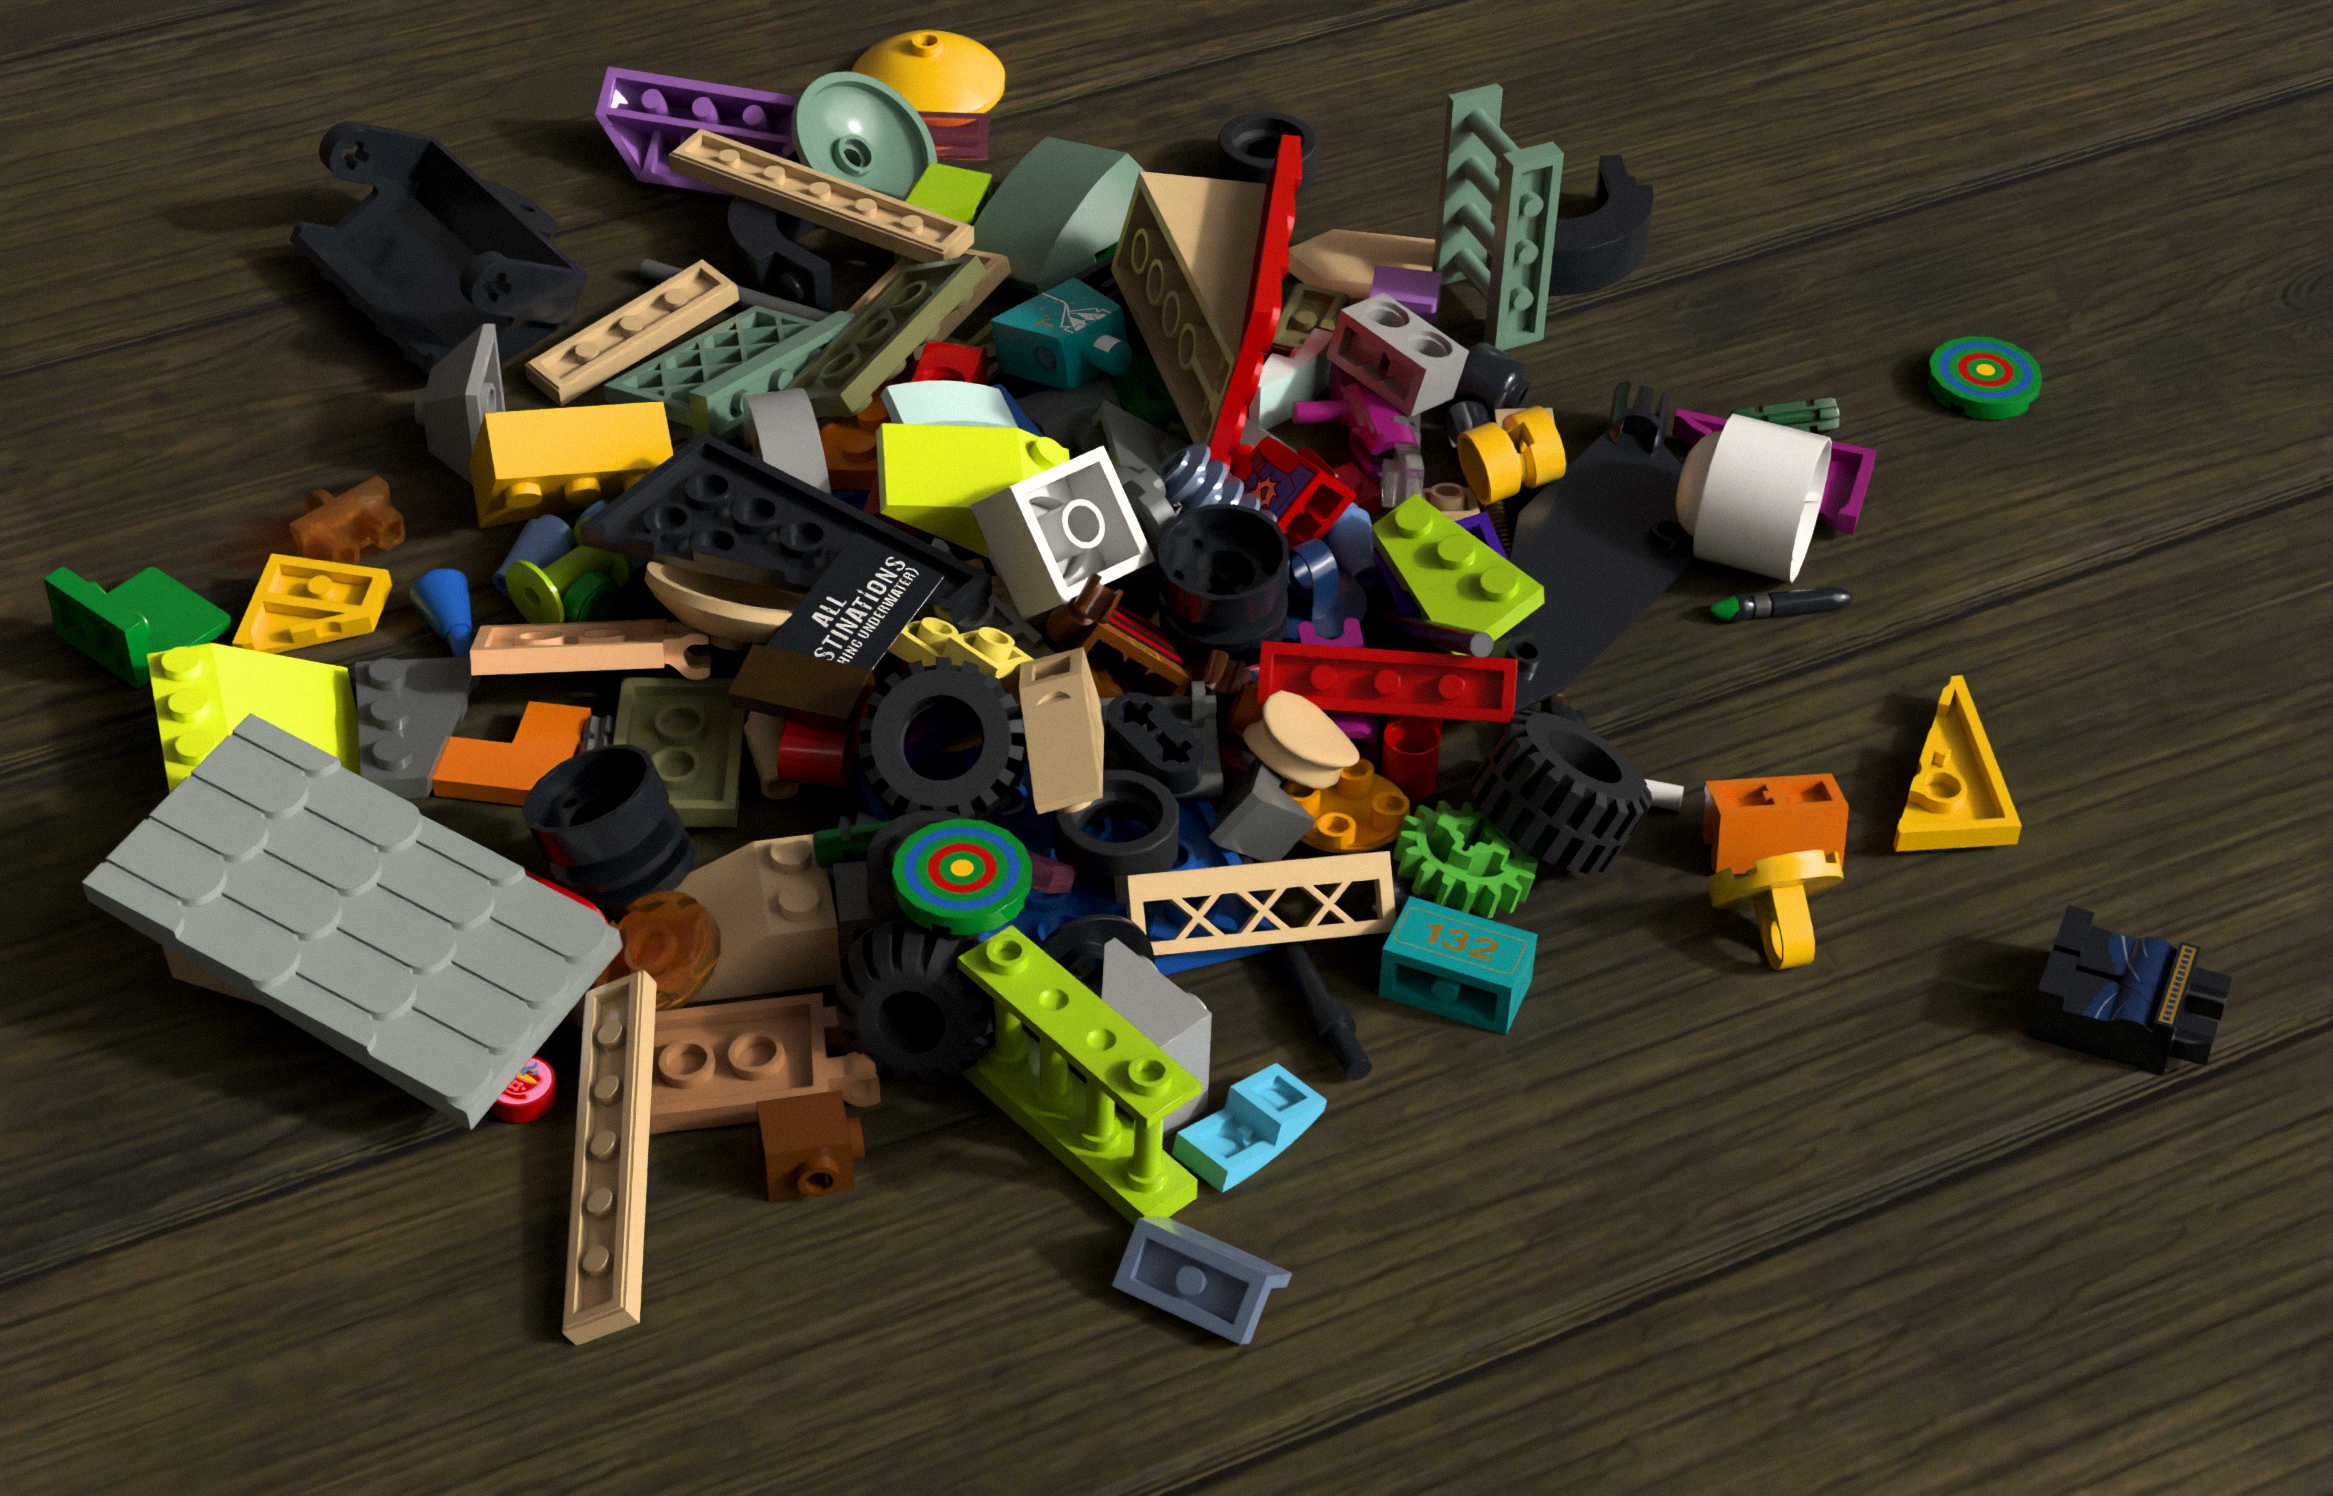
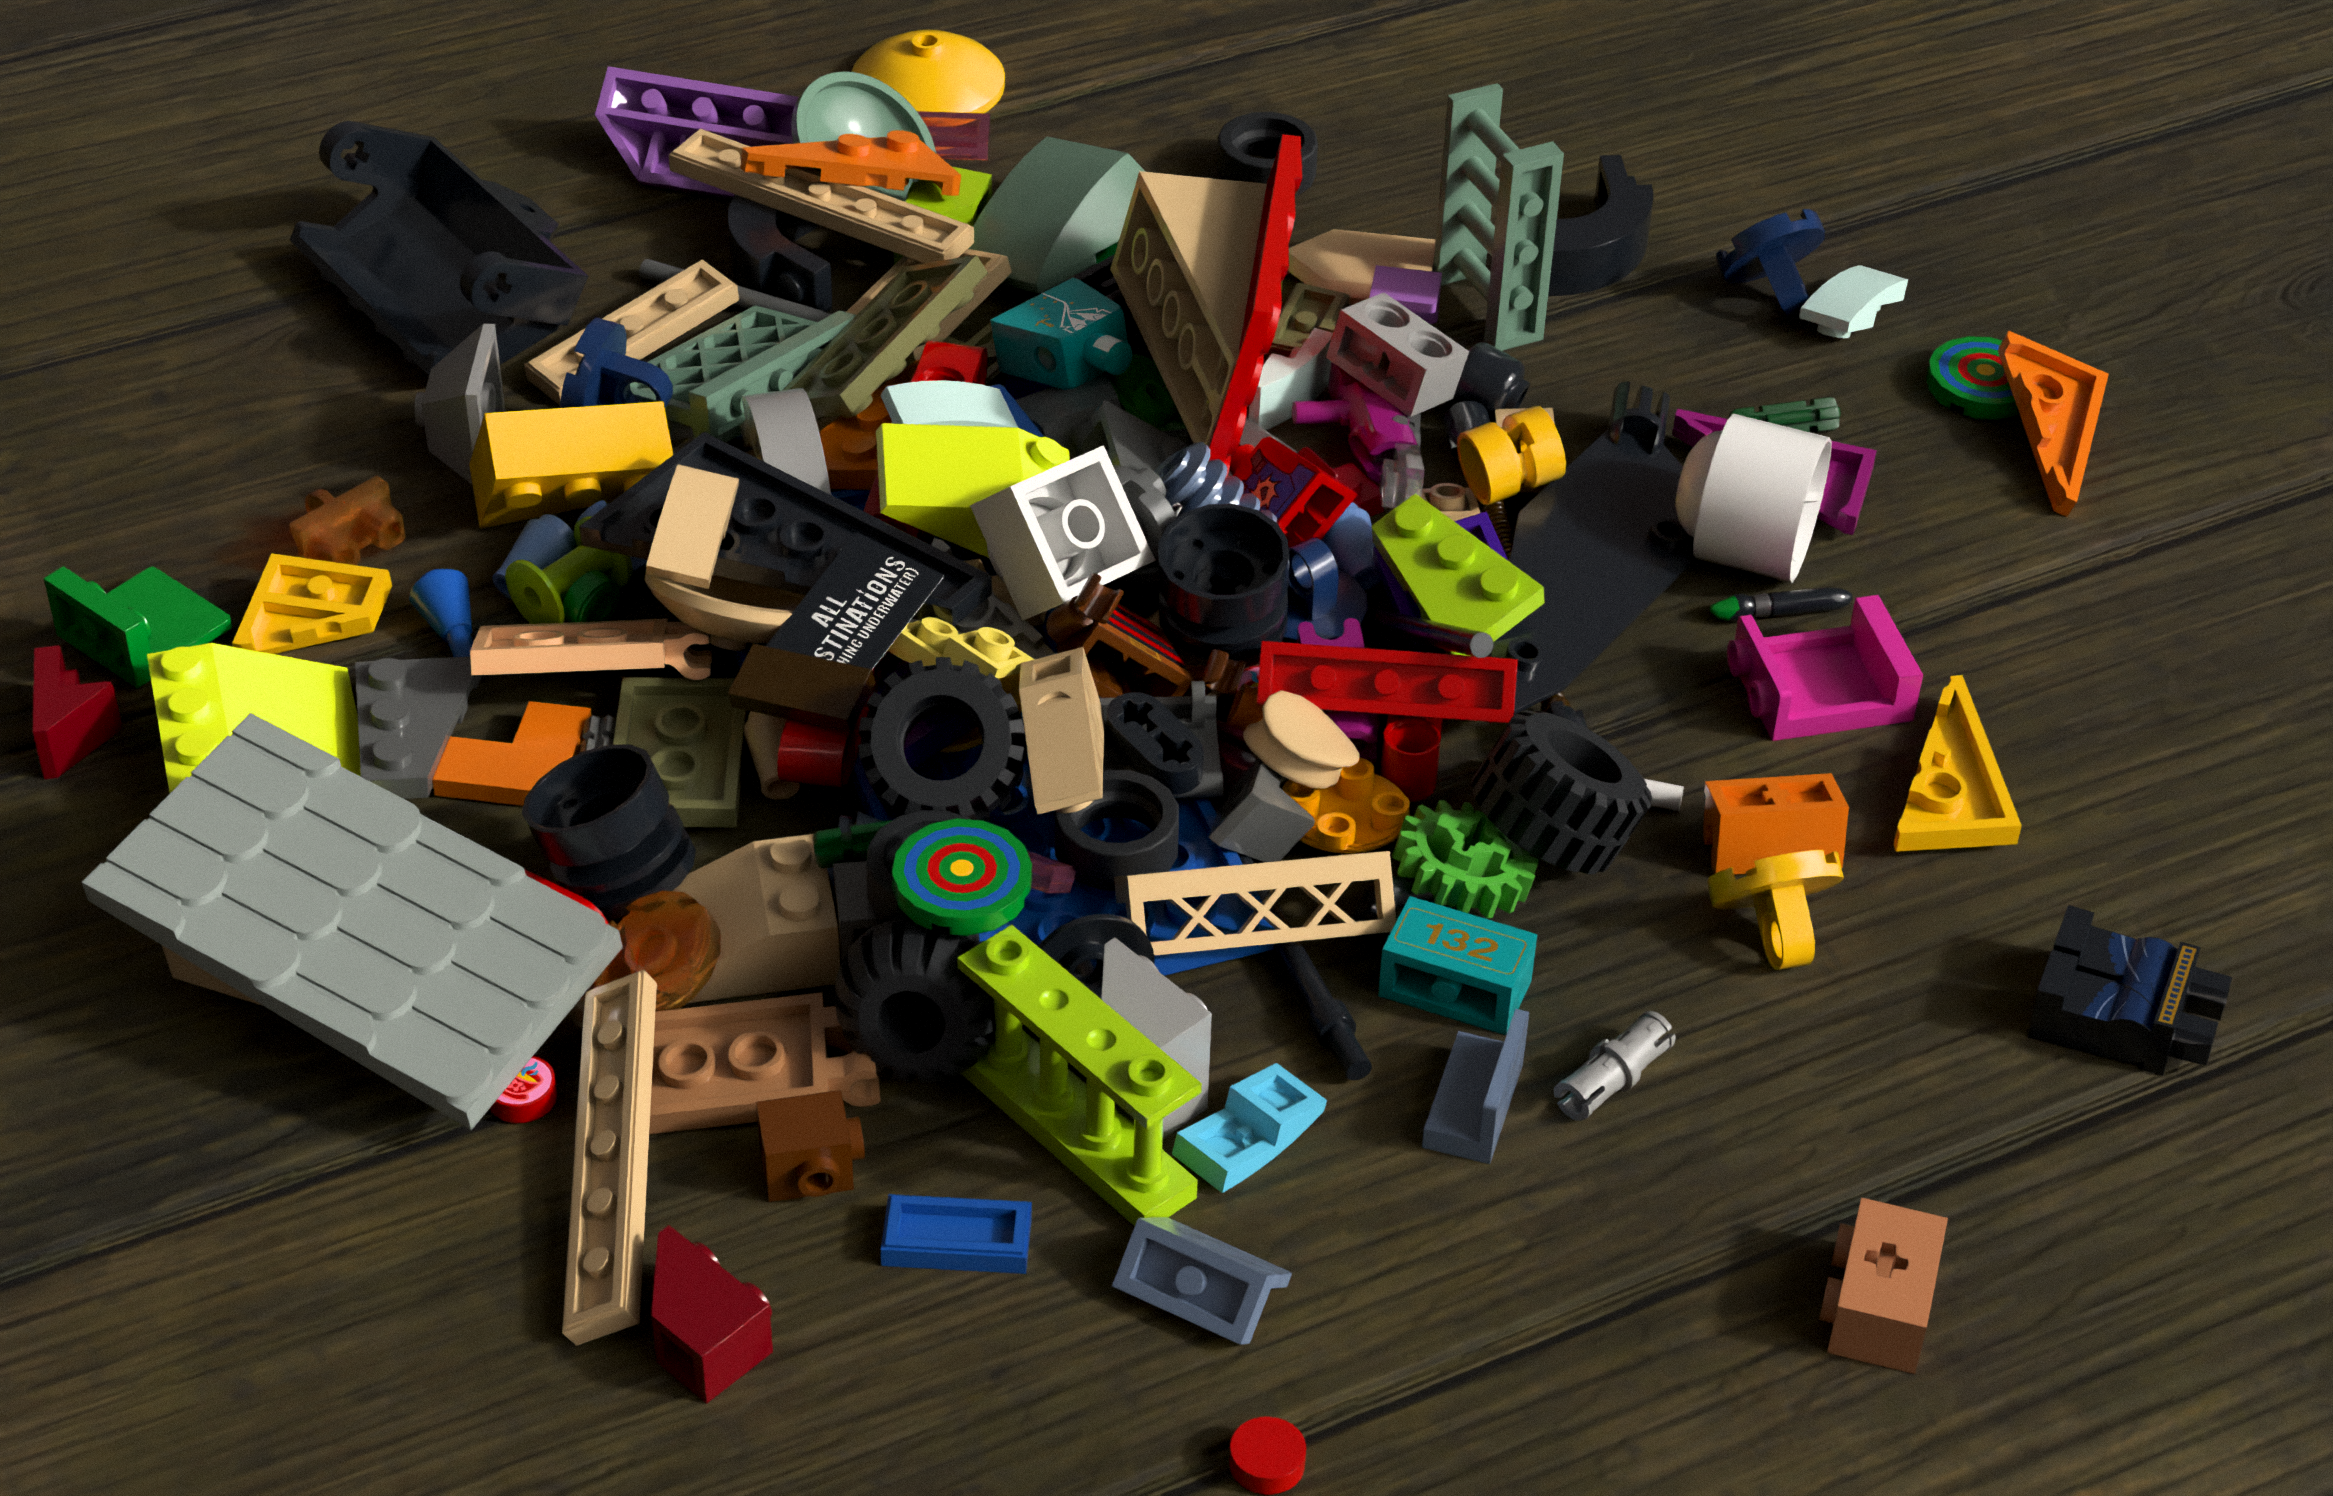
(68, 715): none -> dark red slope
(607, 372): none -> dark blue tile
(692, 526): none -> tan slope
(705, 1319): none -> dark red slope
(858, 161): none -> orange wing
(956, 1234): none -> blue tile
(1267, 1455): none -> red tile
(1476, 1093): none -> sand blue panel
(1614, 1065): none -> light grey pin
(1771, 252): none -> dark blue tile
(1828, 676): none -> dark pink panel
(1852, 300): none -> light aqua slope
(1886, 1284): none -> nougat brick
(2058, 410): none -> orange wing

